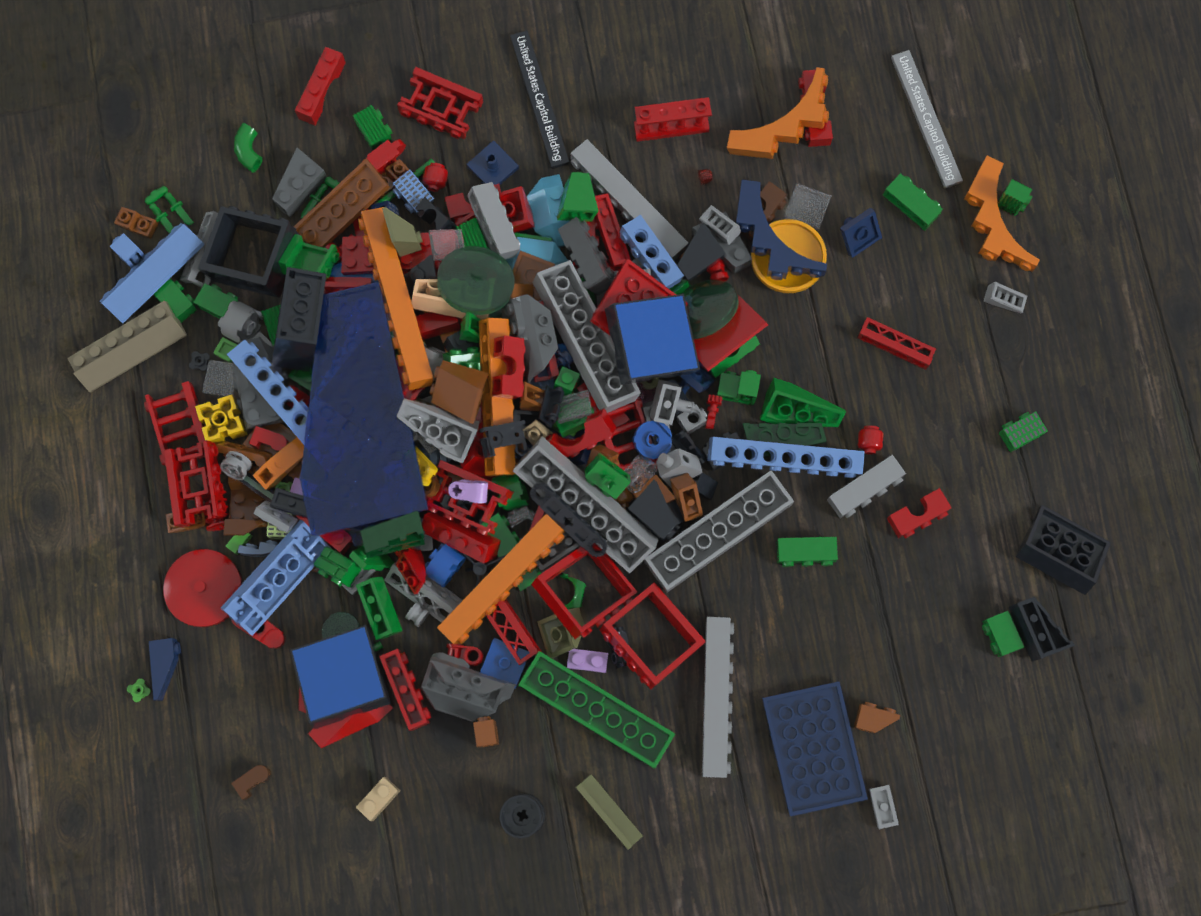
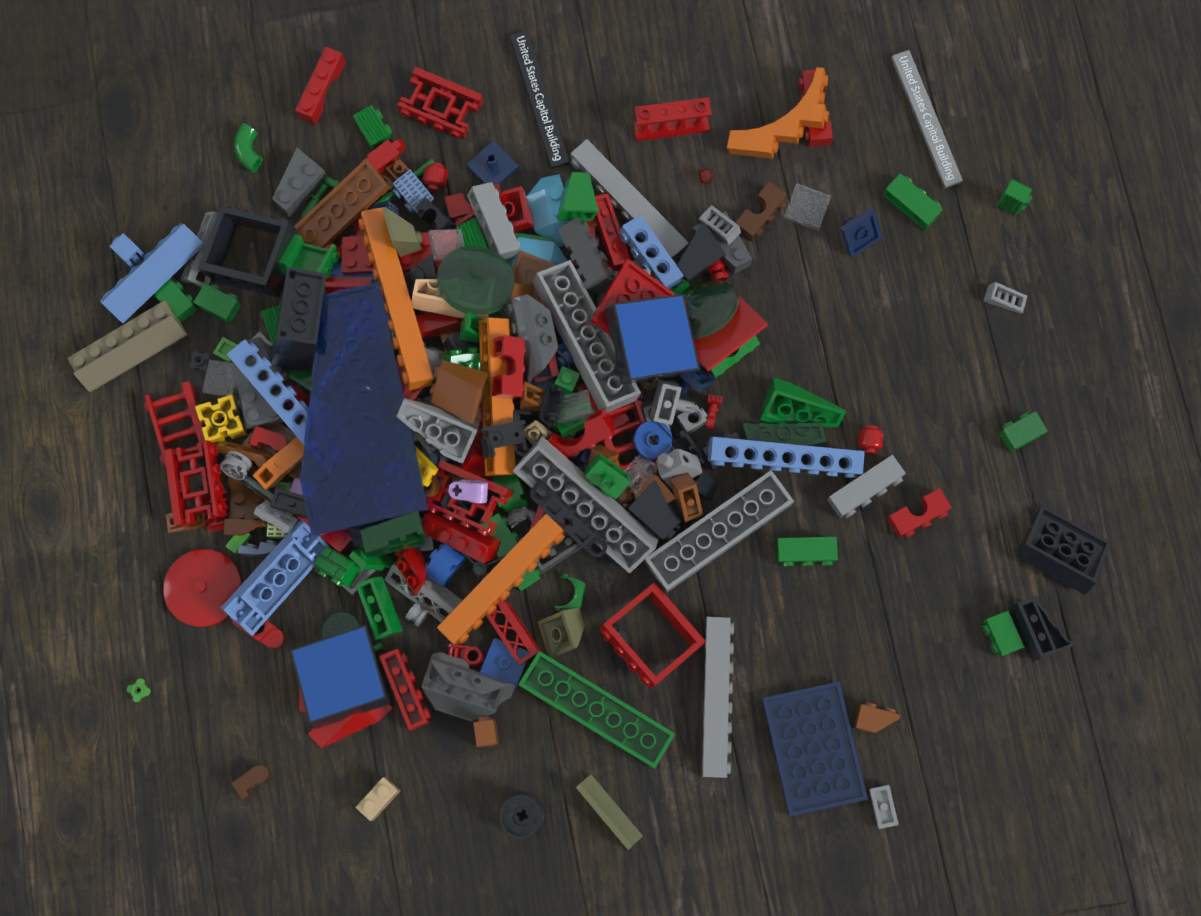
(136, 223): dark orange slope -> none
(163, 663): dark blue slope -> none
(176, 206): green piece -> none
(240, 322): light grey brick -> none
(587, 660): lavender plate -> none
(609, 569): red window -> none
(740, 388): green brick -> none
(781, 258): dark blue arch -> none
(802, 240): light orange dish -> none
(895, 347): red fence -> none
(989, 221): orange arch -> none

